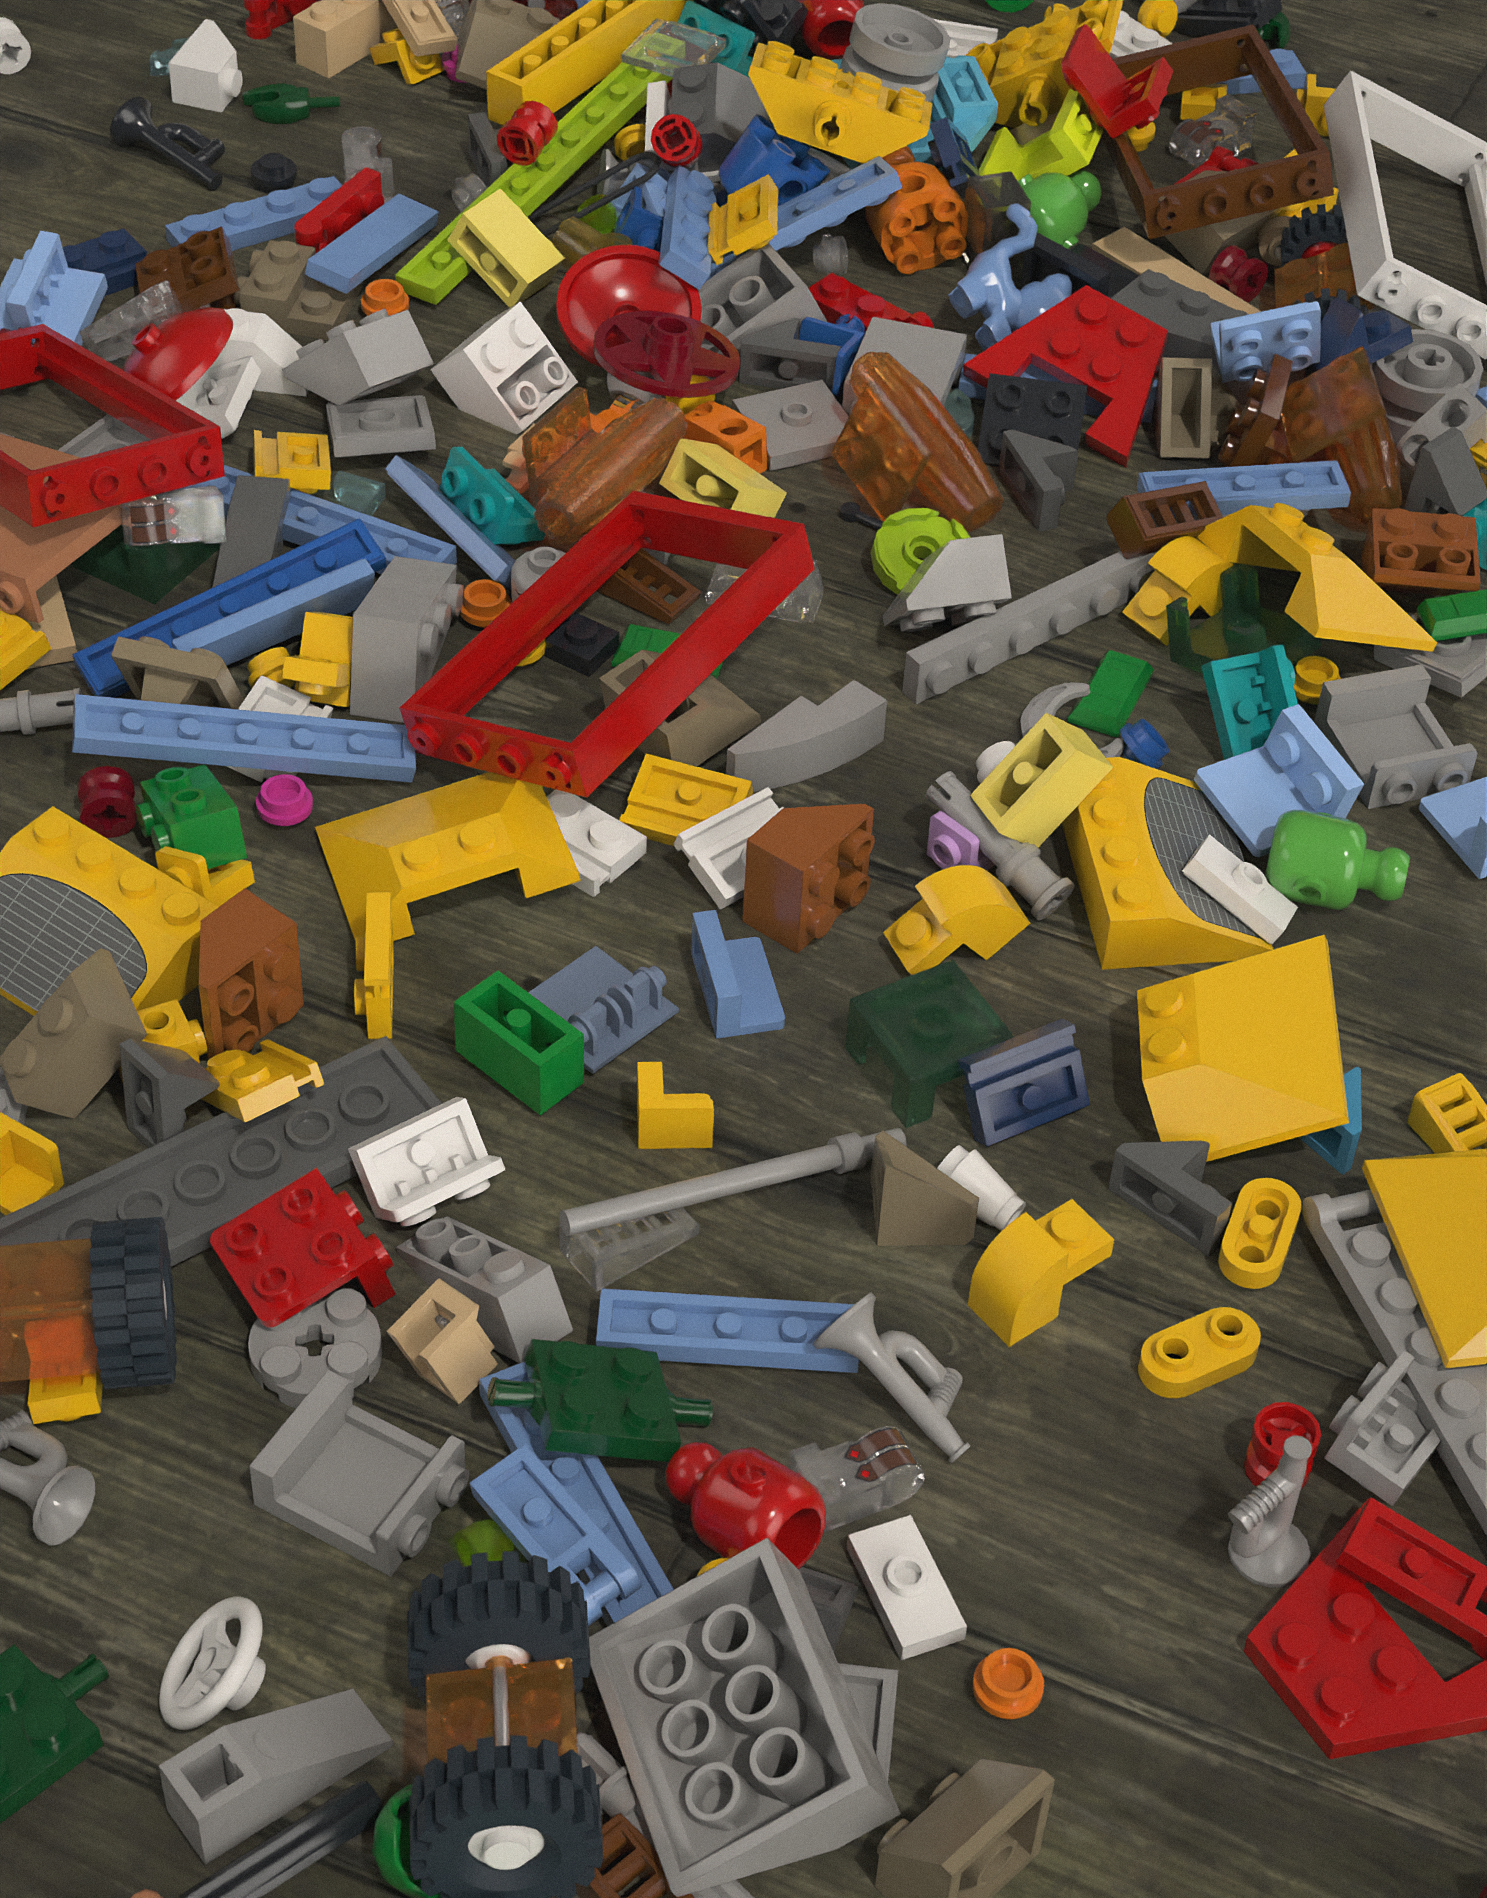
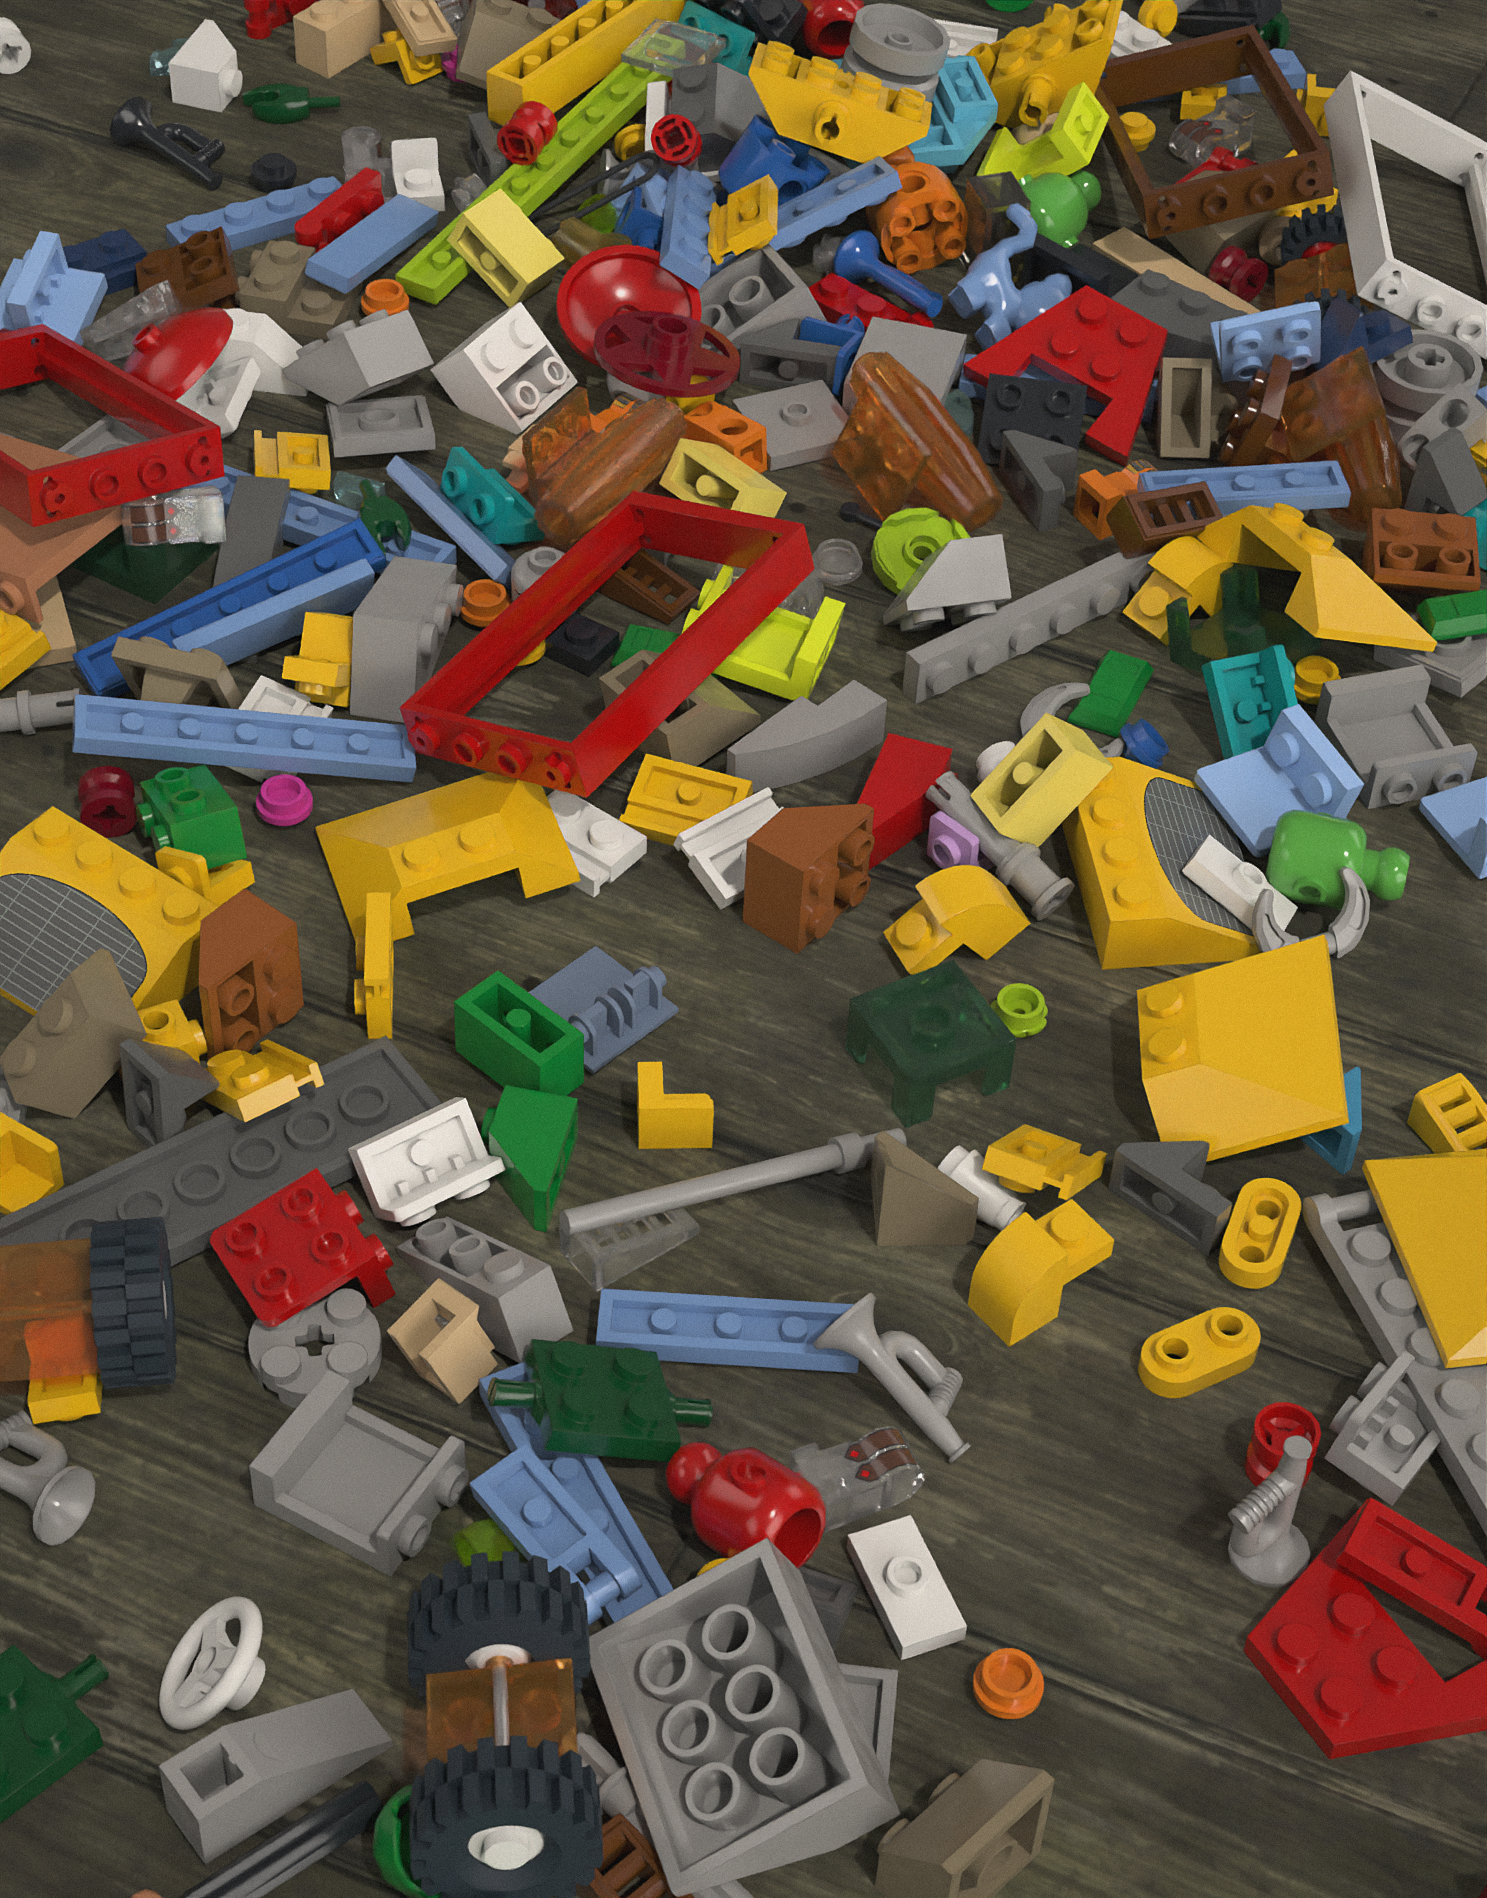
(269, 665): yellow plate -> none
(384, 517): none -> dark green hand
(417, 171): none -> white slope
(536, 1141): none -> green slope
(734, 980): medium blue panel -> none
(783, 651): none -> neon yellow panel
(838, 561): none -> clear plate
(859, 259): none -> blue piece
(899, 790): none -> red slope
(952, 153): dark blue plate -> none
(1021, 1009): none -> lime plate
(1024, 1082): dark blue plate -> none
(1036, 1158): none -> yellow plate
(1102, 494): none -> orange leg
(1110, 97): red bracket -> none
(1341, 934): none -> light grey piece

